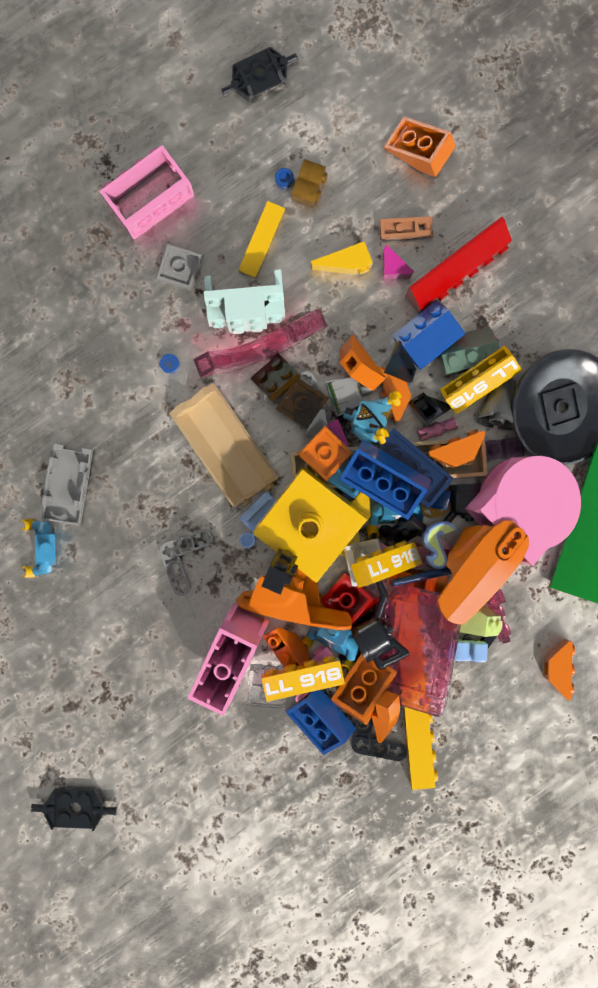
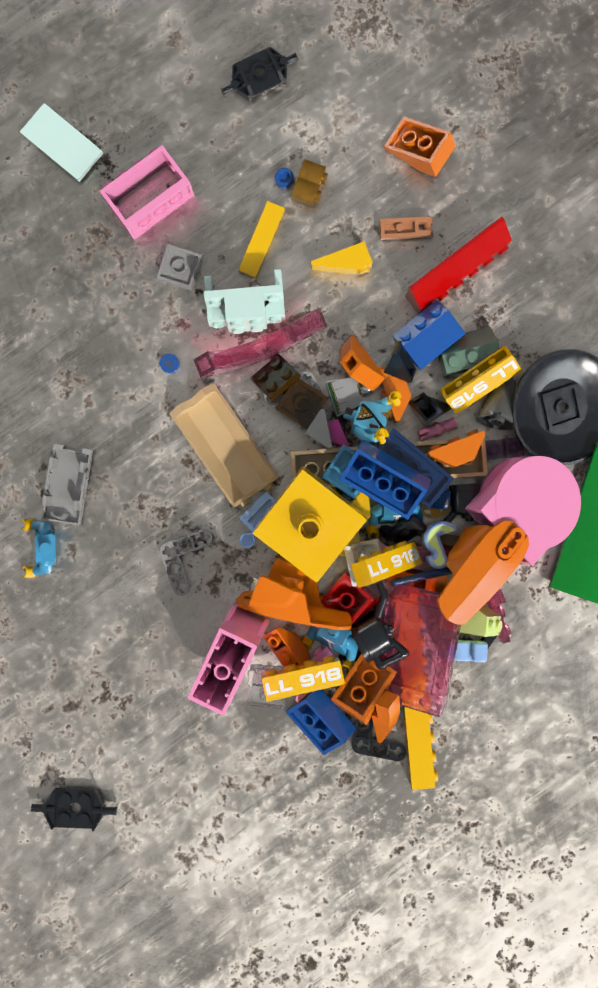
(61, 142): none -> light aqua tile
(280, 571): black brick -> none
(325, 453): orange tile -> none
(394, 266): dark pink slope -> none
(448, 541): none -> dark tan slope
(559, 668): orange slope -> none

